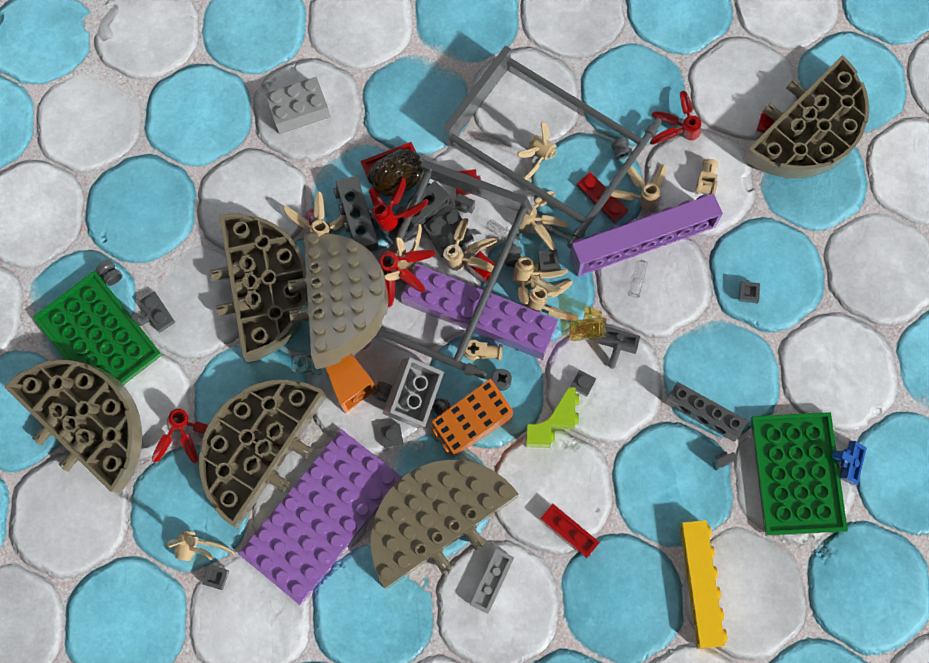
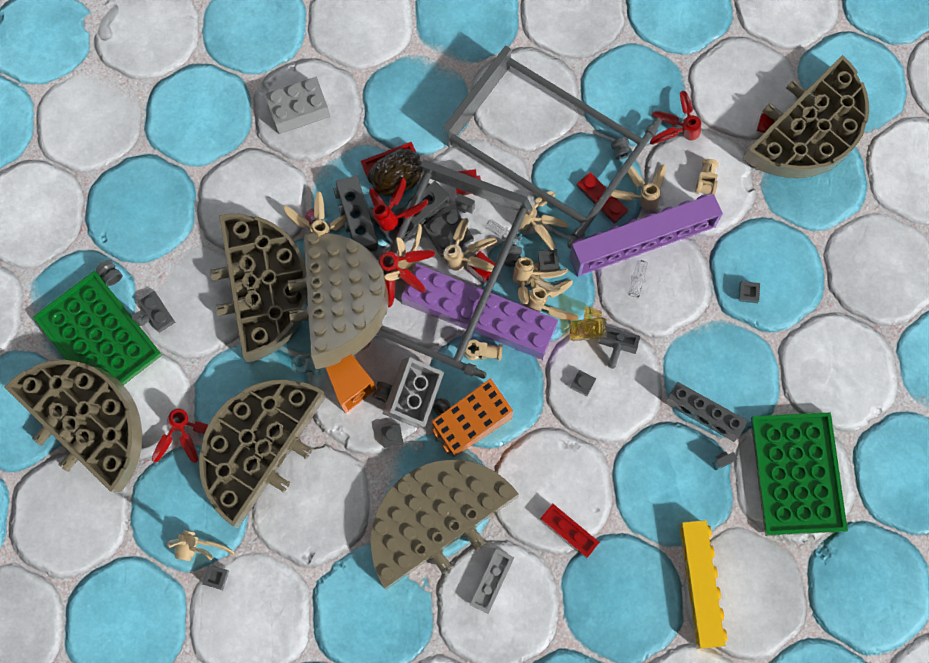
(320, 516): medium lavender plate -> none
(503, 383): dark grey wheel -> none
(541, 146): tan plant -> none
(562, 418): lime arch -> none
(851, 461): blue hinge -> none

